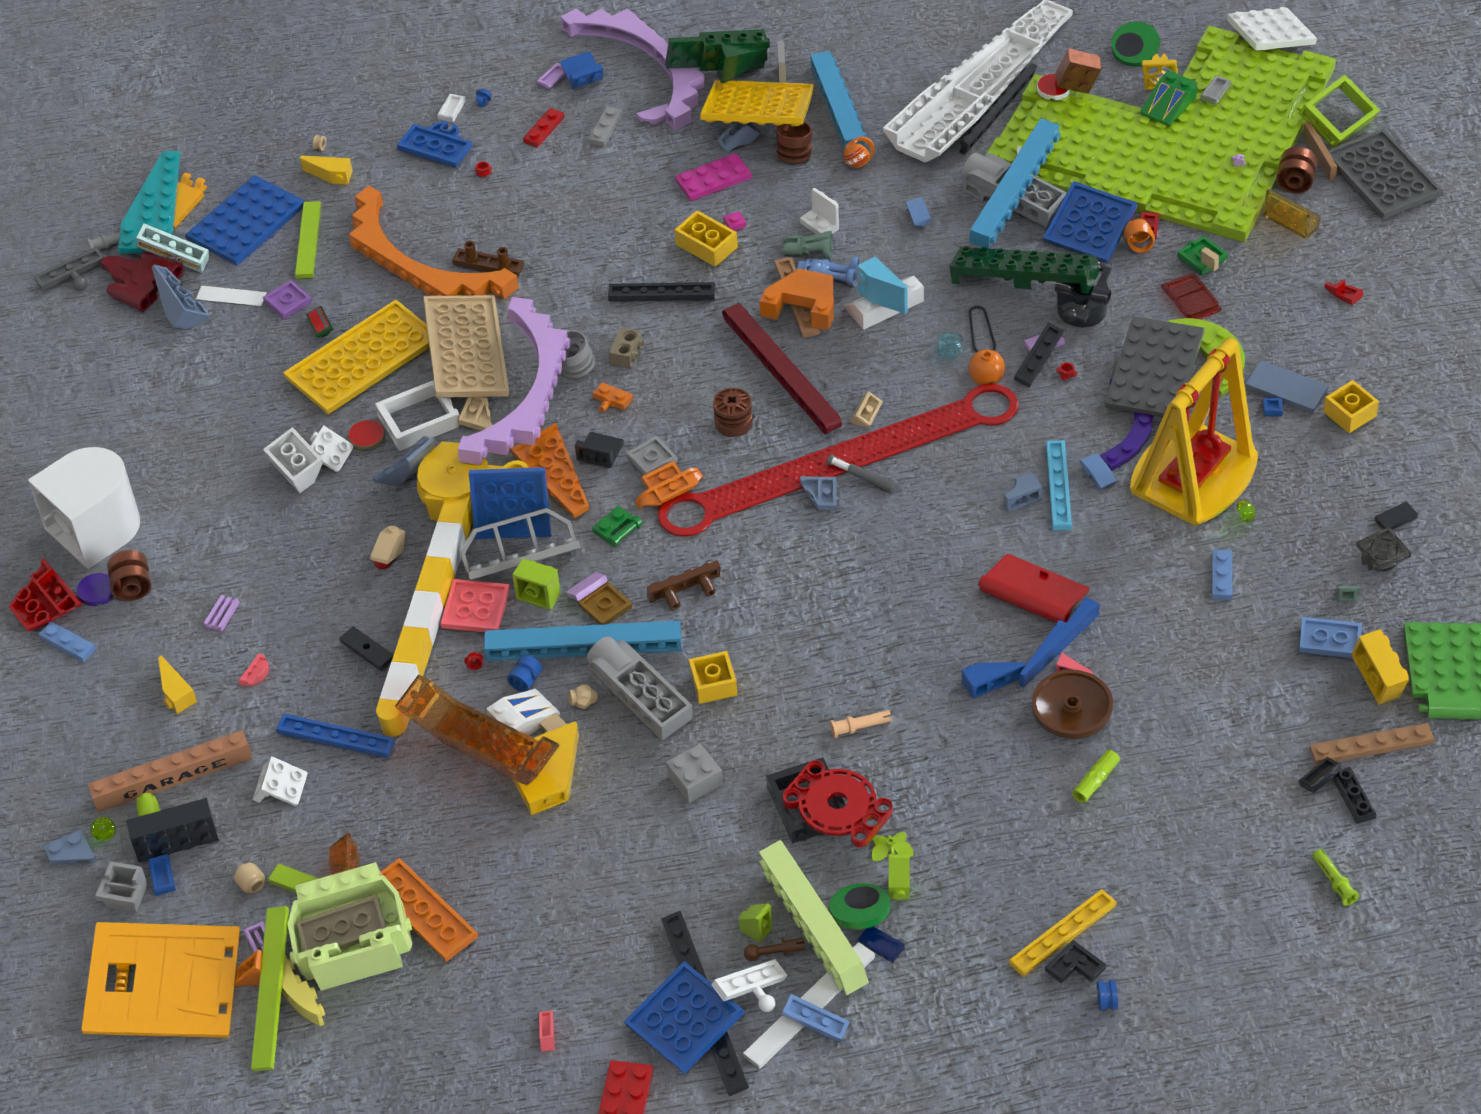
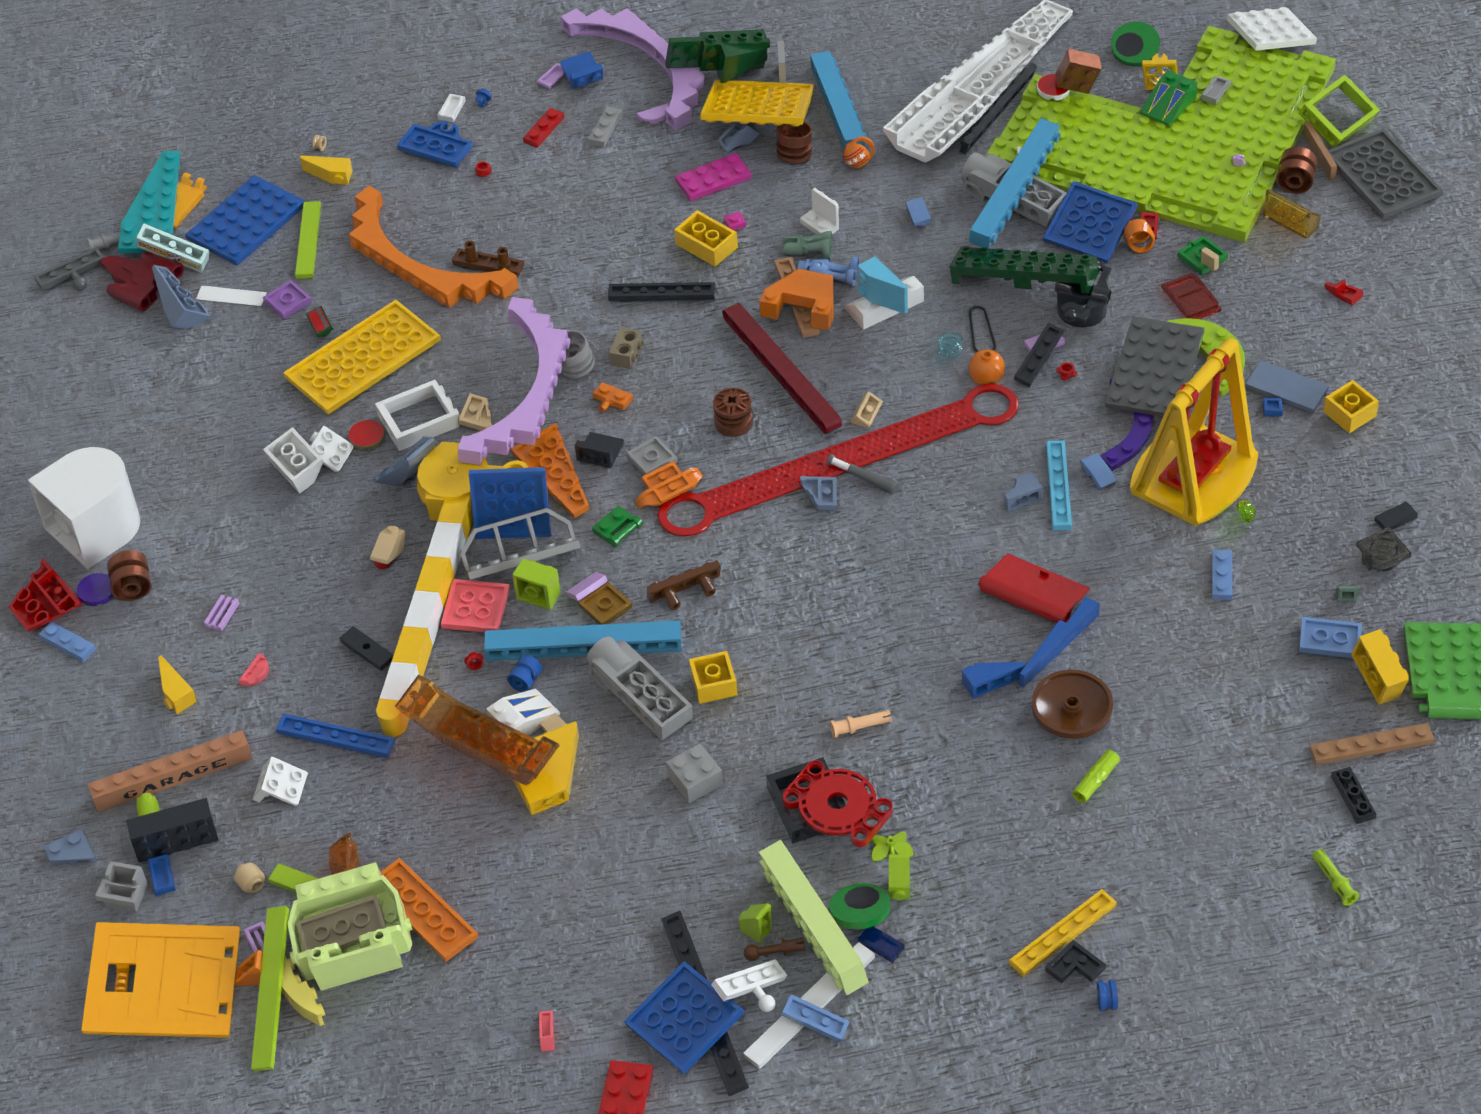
(103, 834): clear neon green plate -> none
(465, 346): tan plate -> none
(582, 696): tan rock -> none
(1067, 663): coral piece -> none
(1320, 774): black tile -> none

